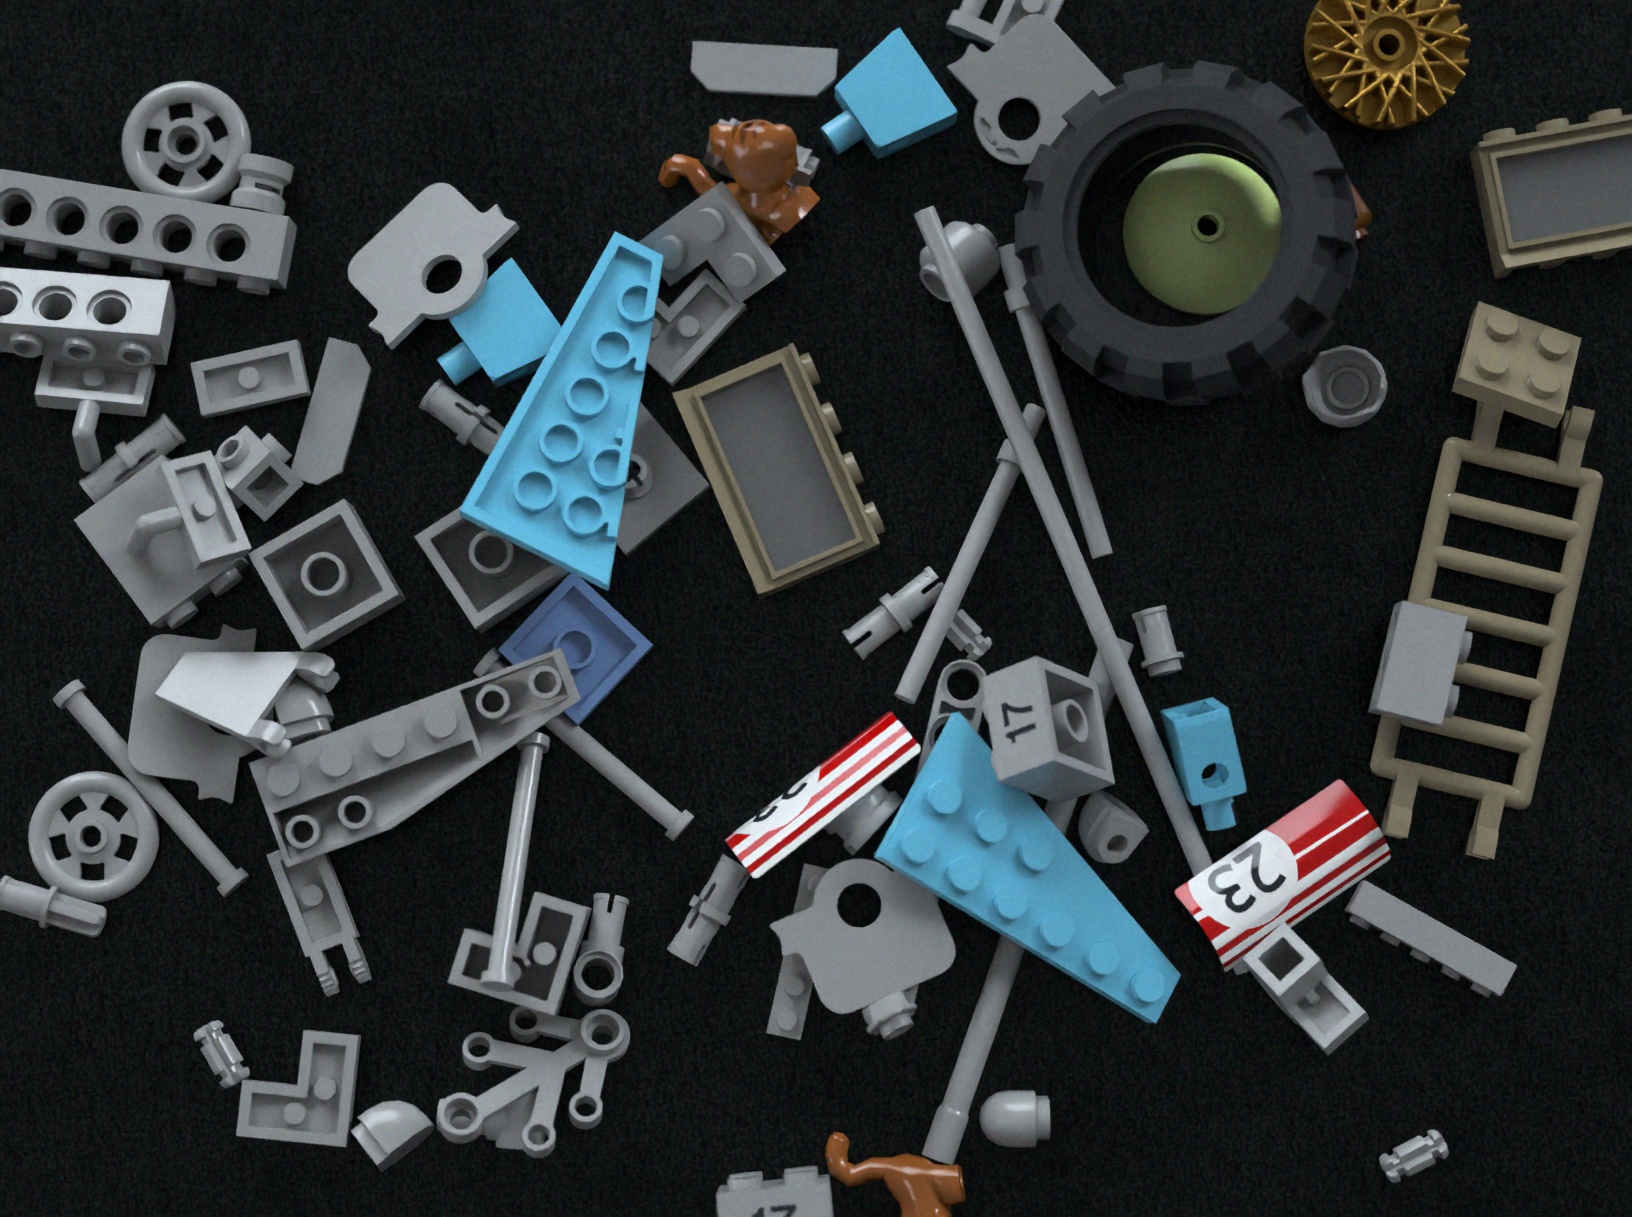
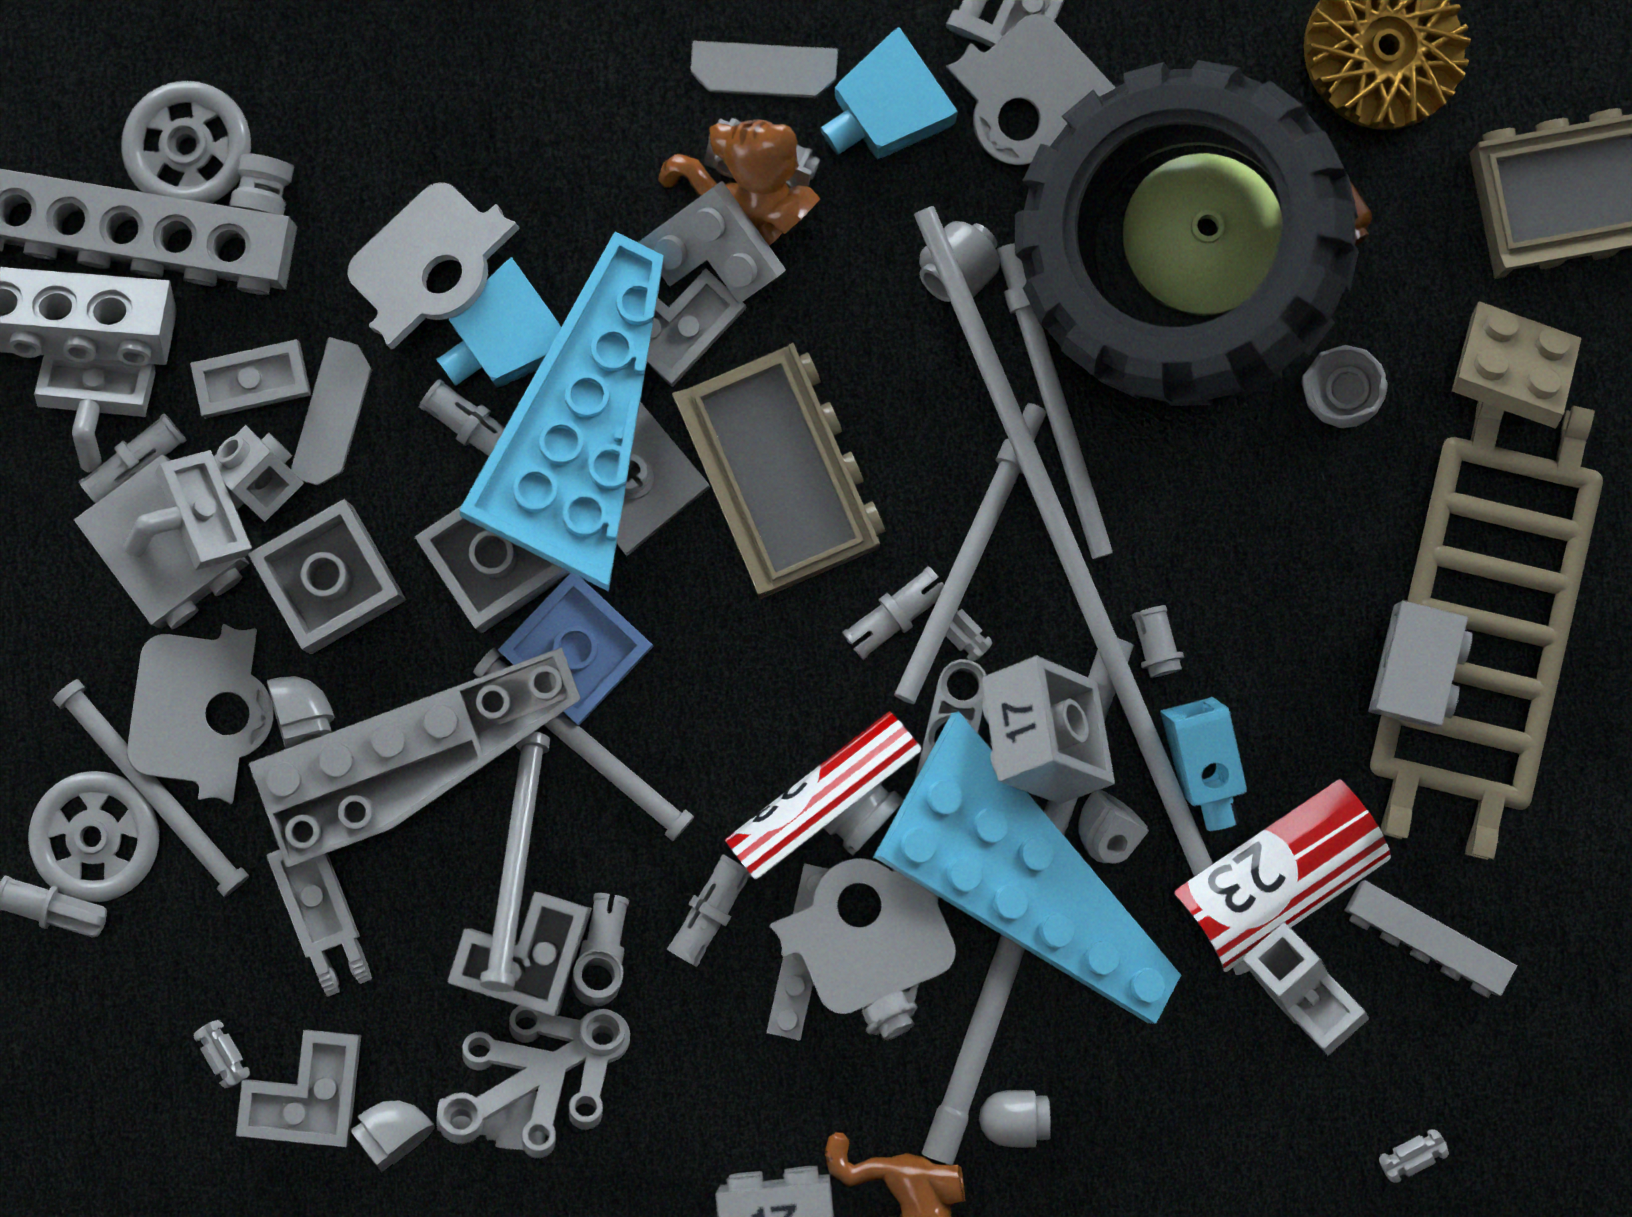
(241, 689): flag -> none

